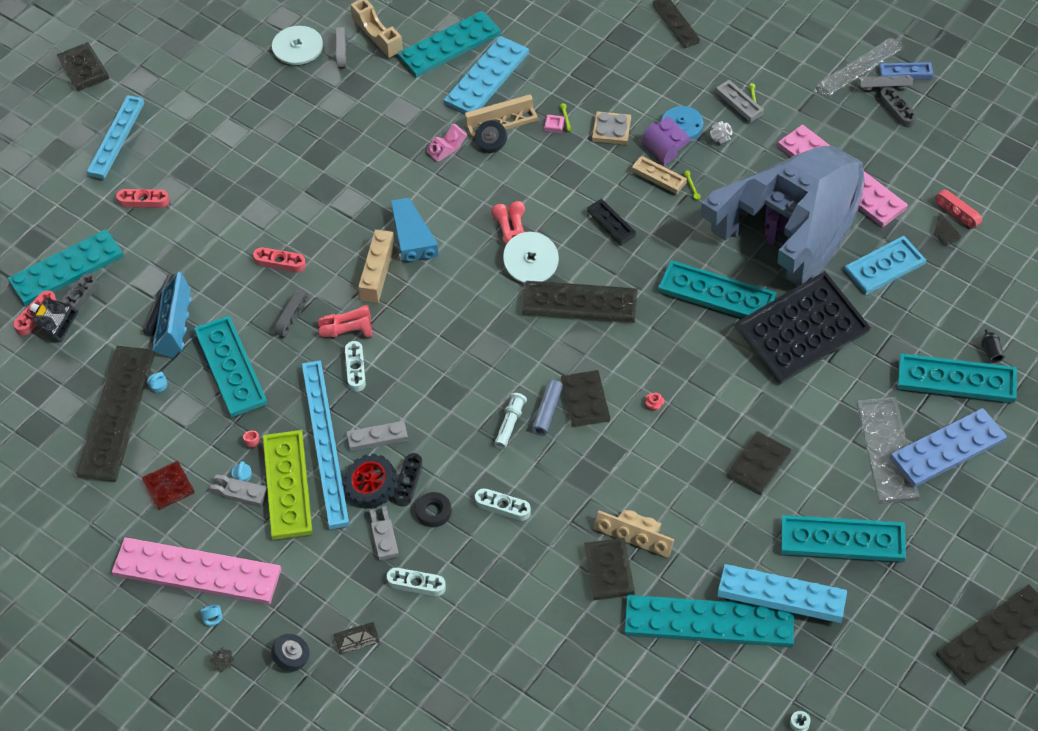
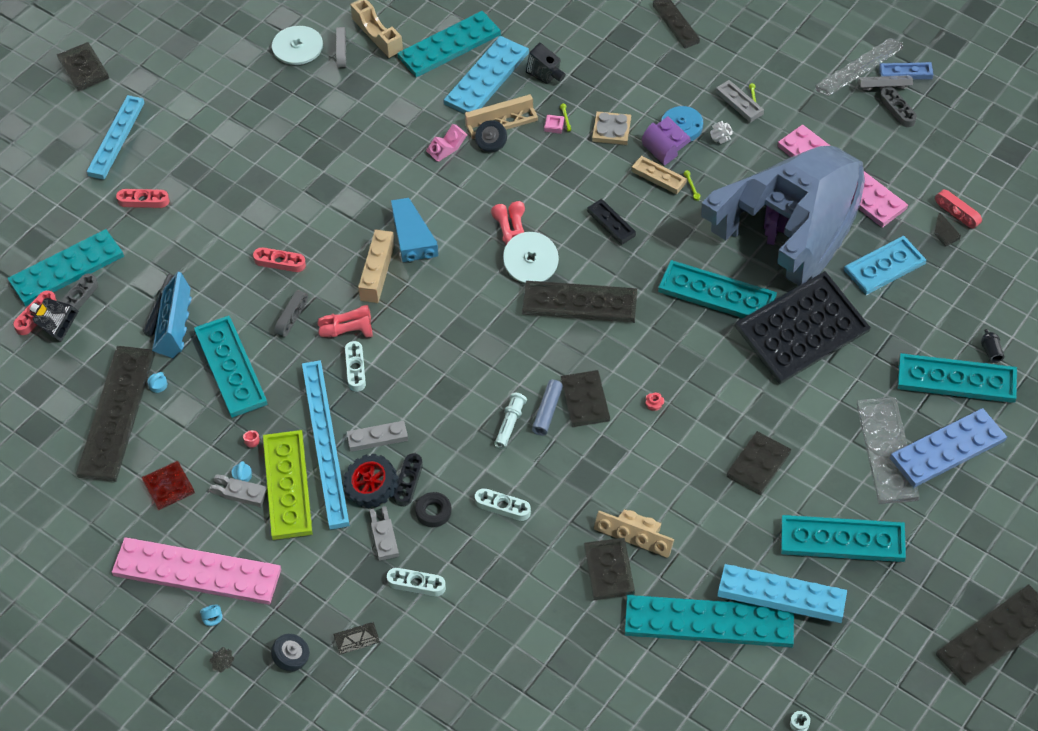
(544, 64): none -> black torso

